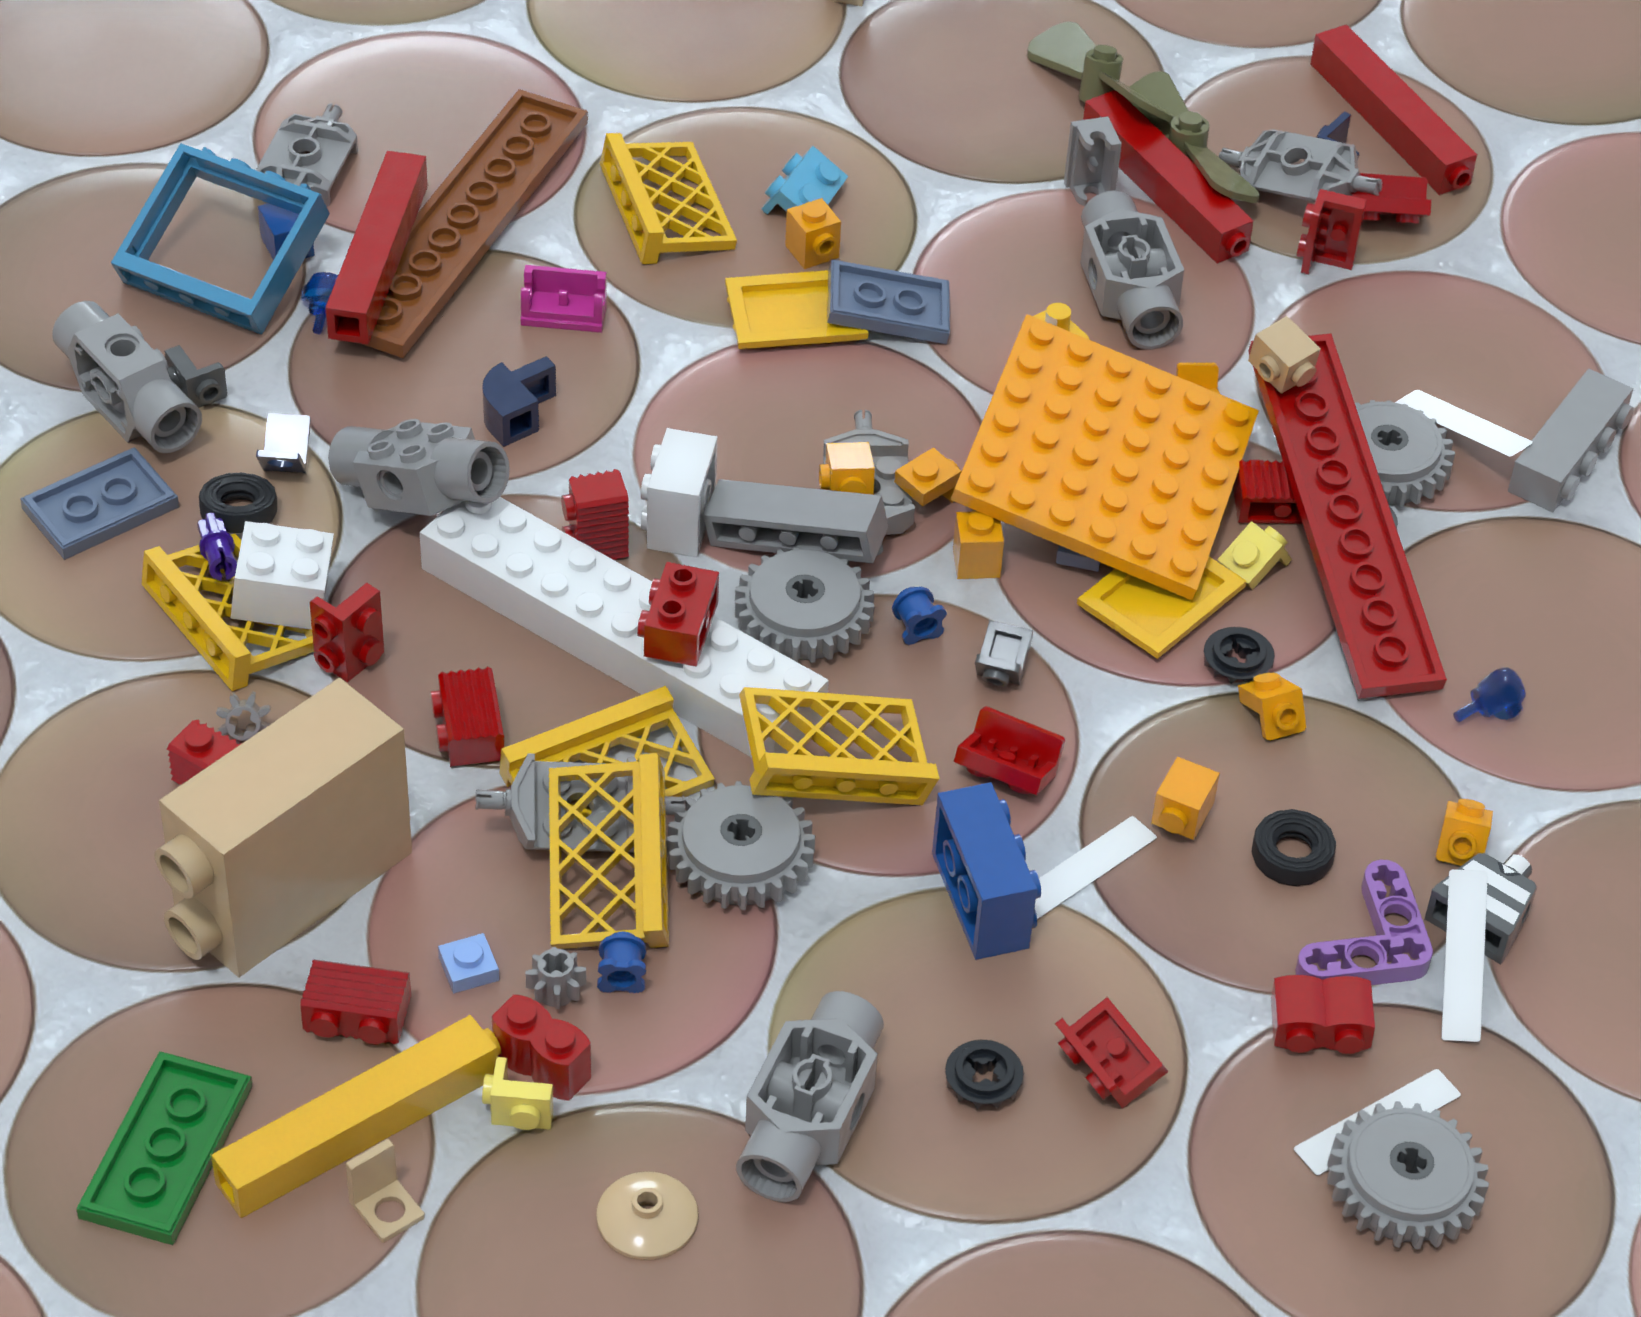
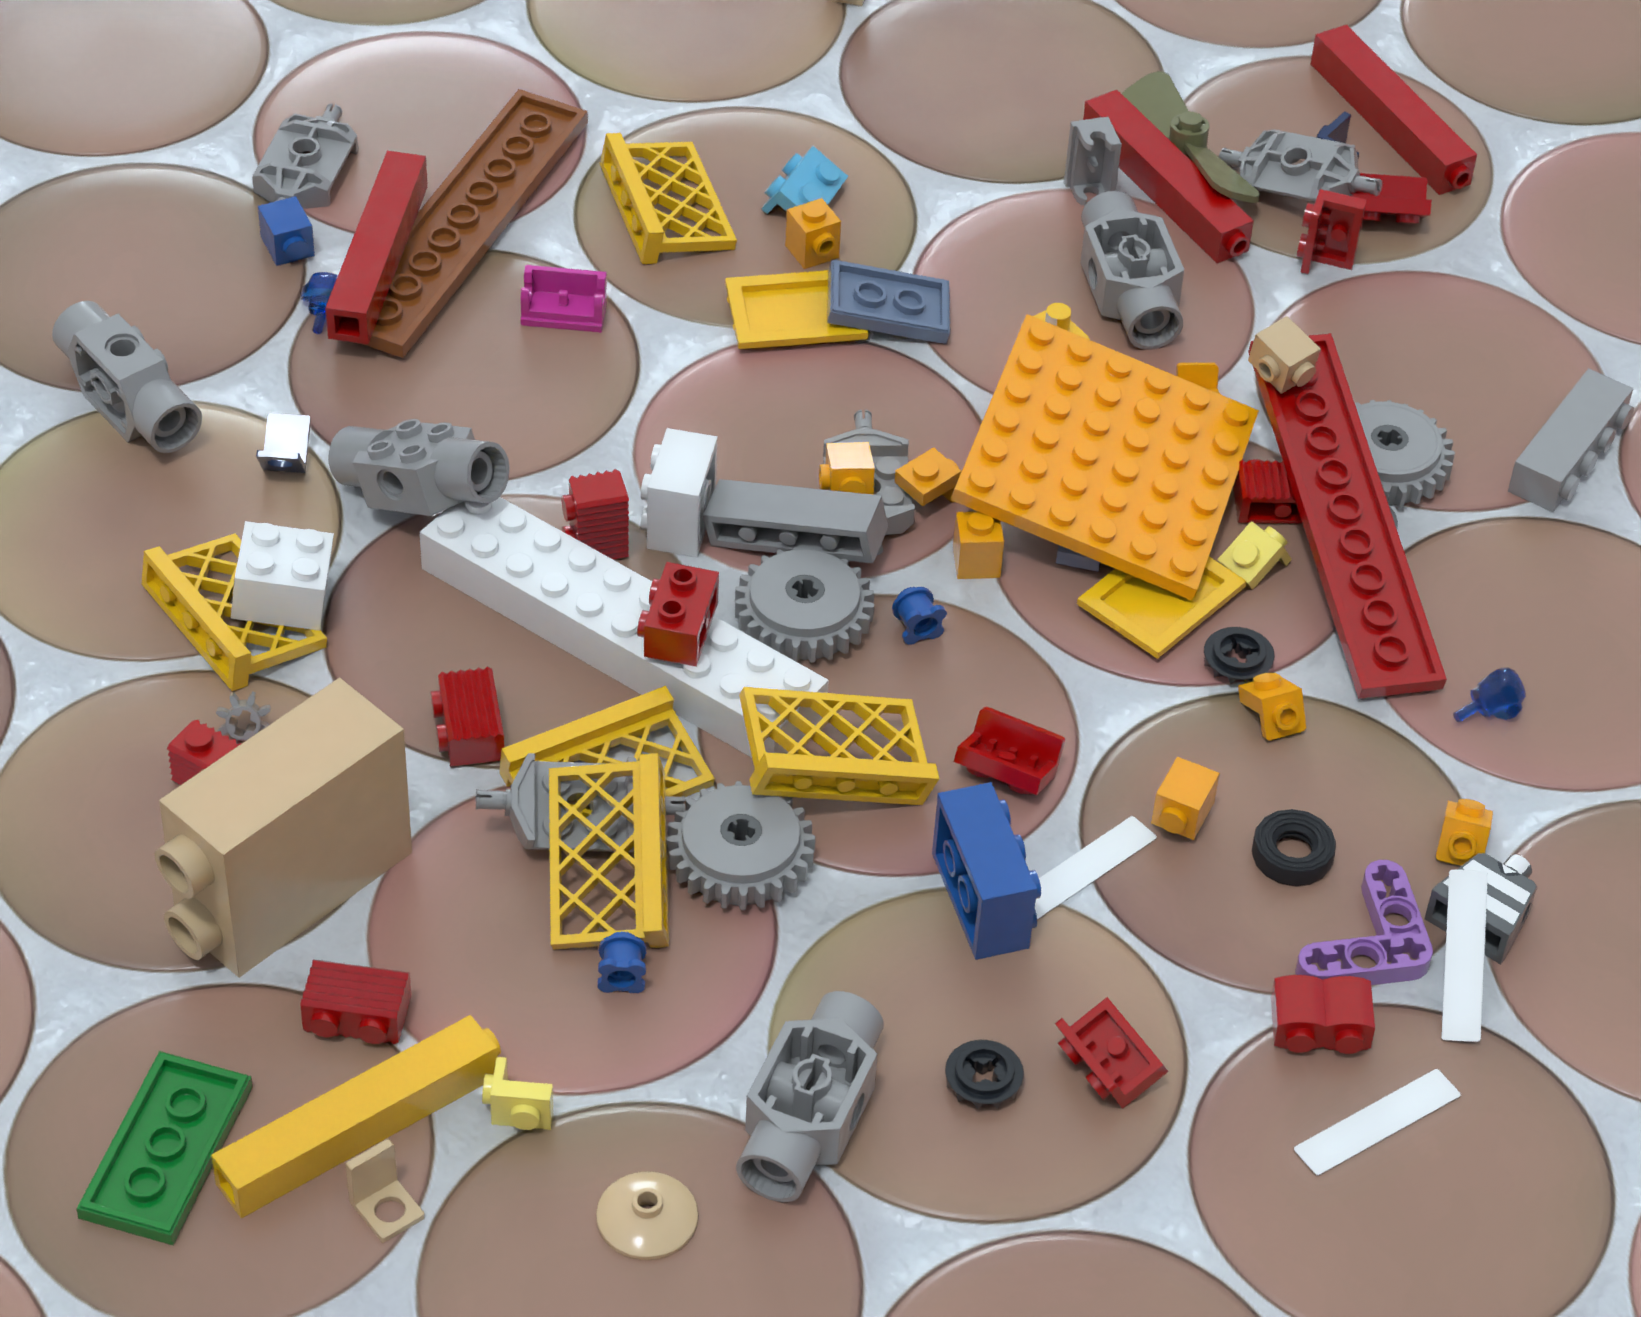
(99, 503): sand blue tile -> none
(147, 230): dark azure window -> none
(200, 385): dark grey bracket -> none
(217, 547): dark purple axle -> none
(238, 486): black tyre -> none
(349, 635): red bracket -> none
(468, 963): light blue plate -> none
(514, 397): dark blue brick -> none
(542, 1046): red brick -> none
(555, 977): light grey gear -> none
(1003, 654): bracket -> none
(1097, 66): olive piece -> none
(1407, 1175): light grey gear -> none
(1466, 423): white sticker -> none

